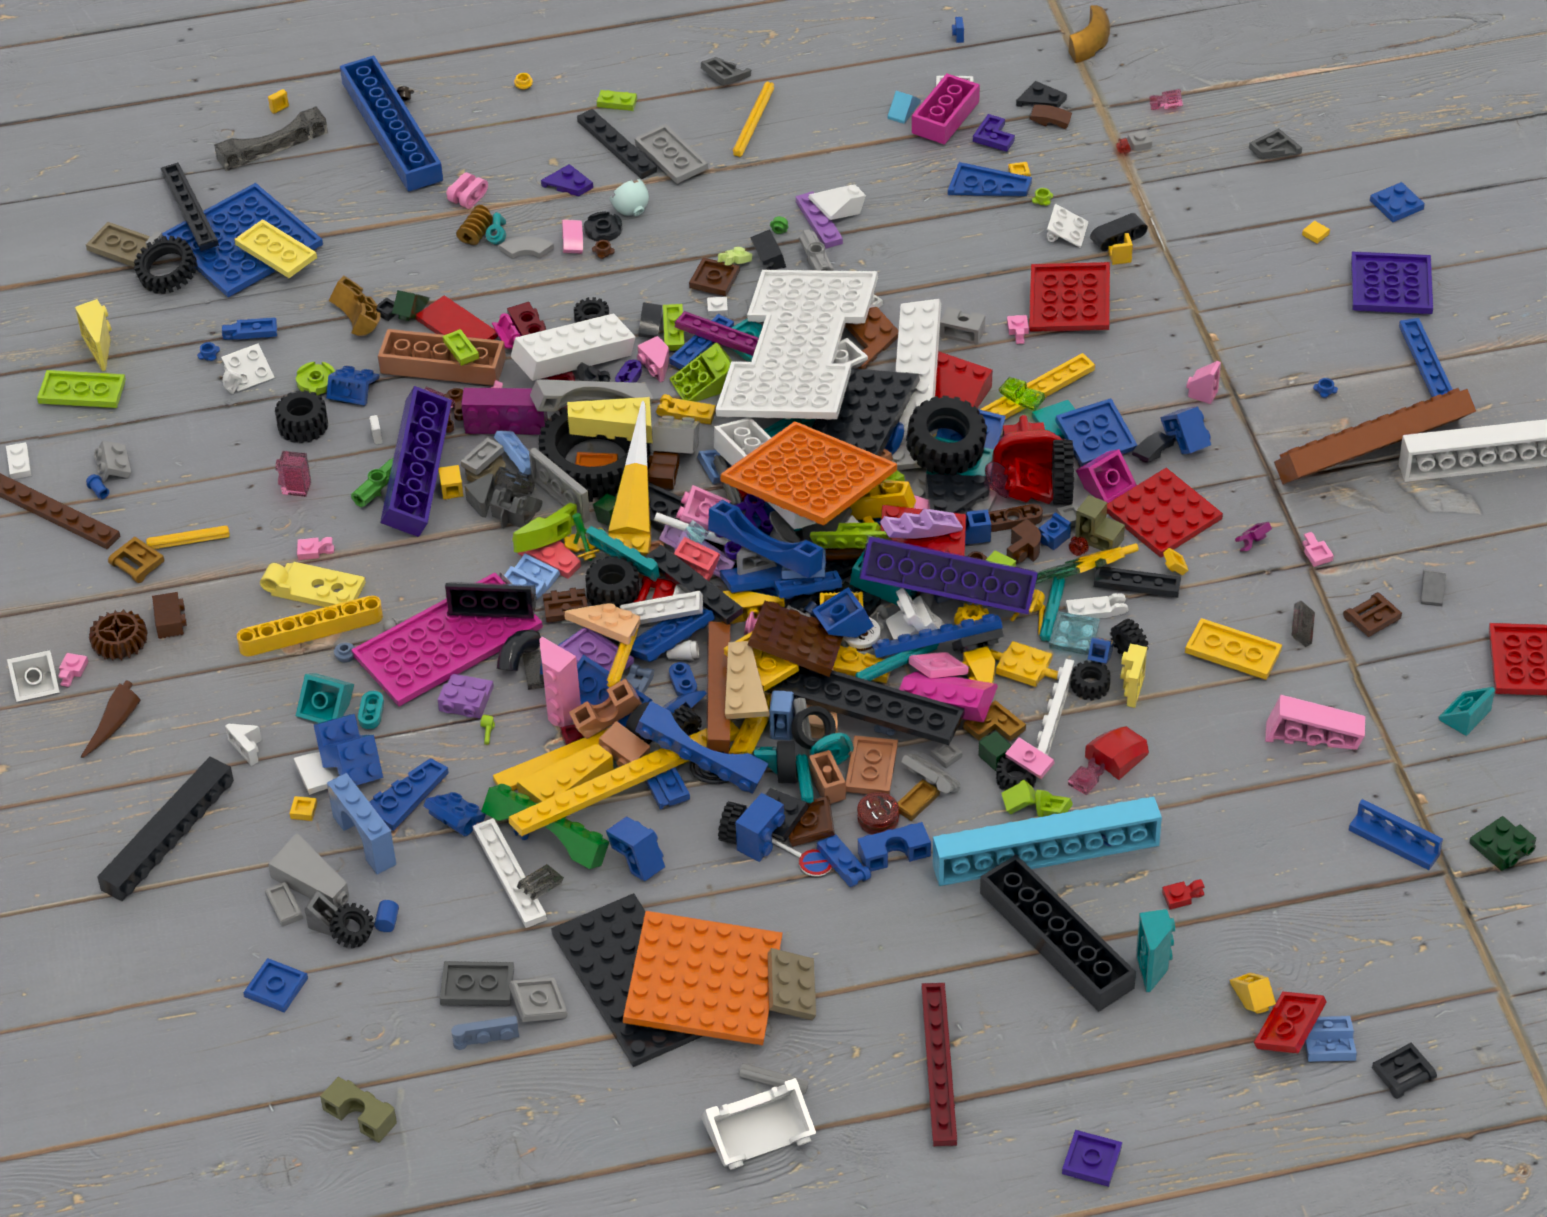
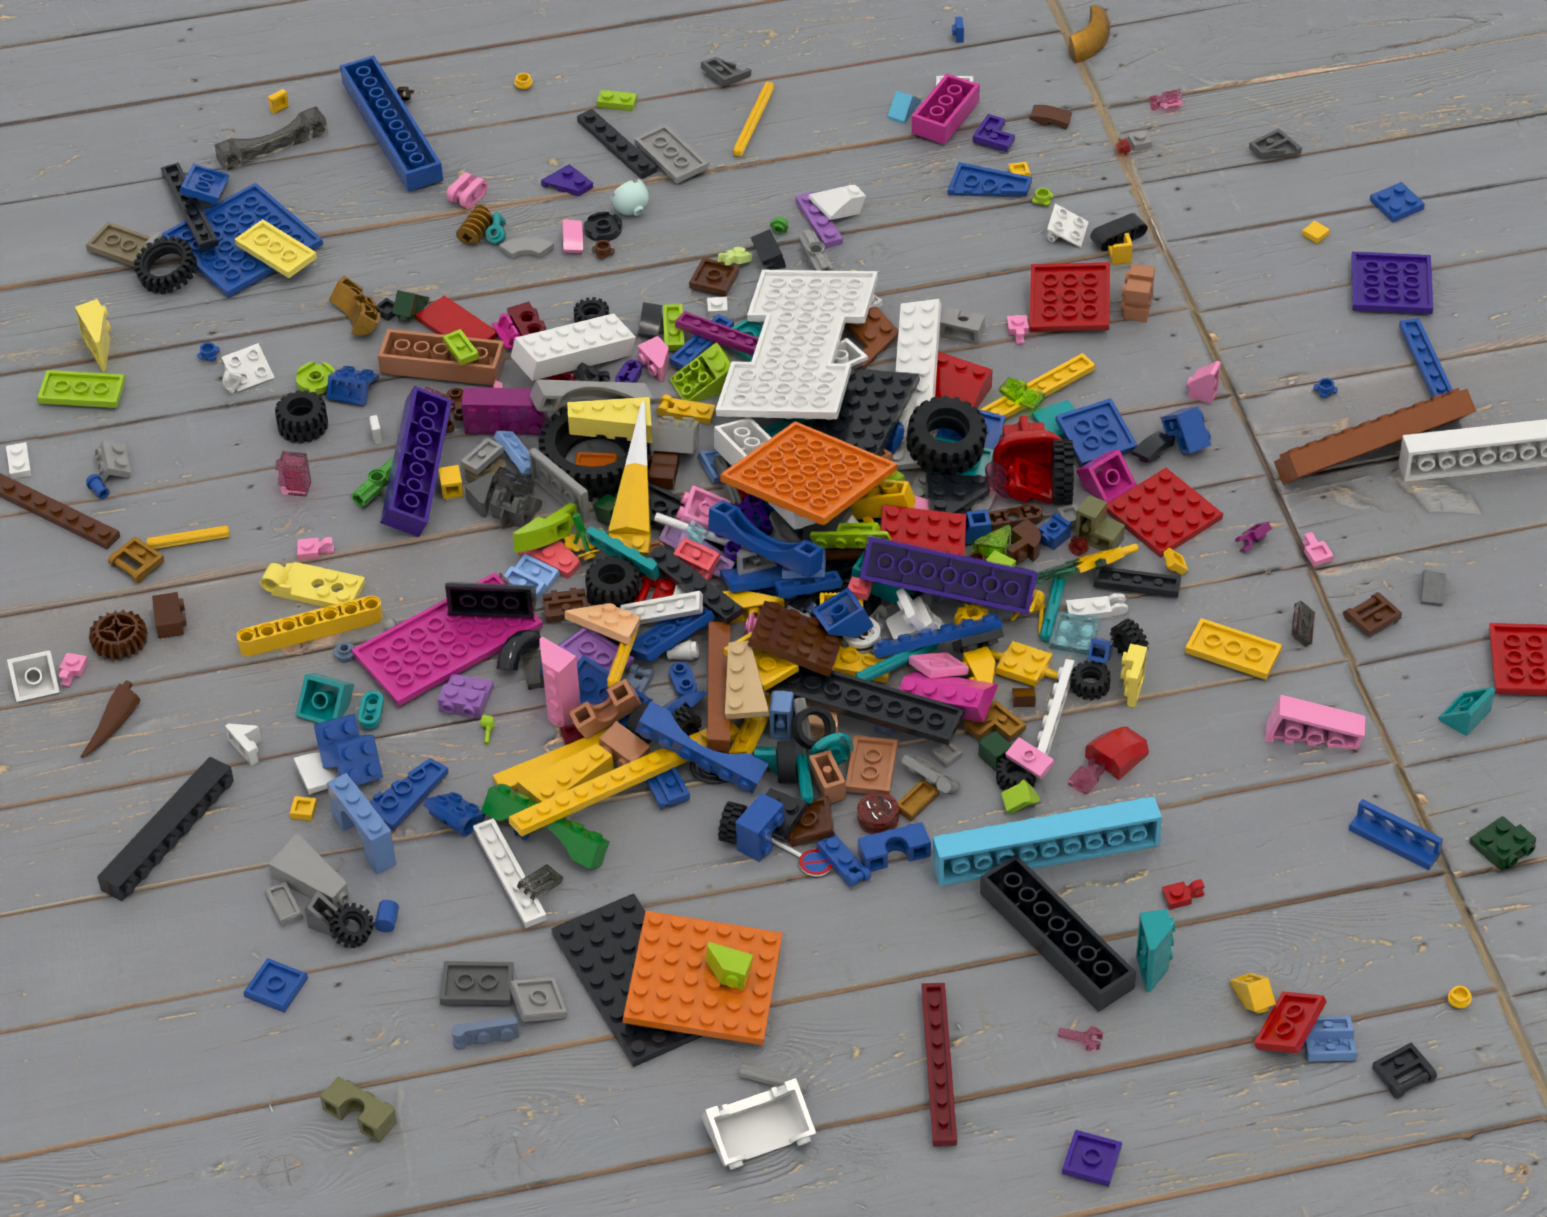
(204, 184): none -> blue plate
(250, 329): blue hinge -> none
(638, 846): blue brick -> none
(729, 965): none -> lime slope
(791, 984): dark tan plate -> none
(860, 588): none -> coral plate
(922, 525): lavender slope -> none
(996, 540): none -> clear neon green slope
(1023, 697): none -> reddish brown slope
(1042, 95): black wing -> none
(1048, 804): lime tile -> none
(1085, 1037): none -> clear pink bar
(1138, 292): none -> nougat brick
(1459, 997): none -> yellow plate

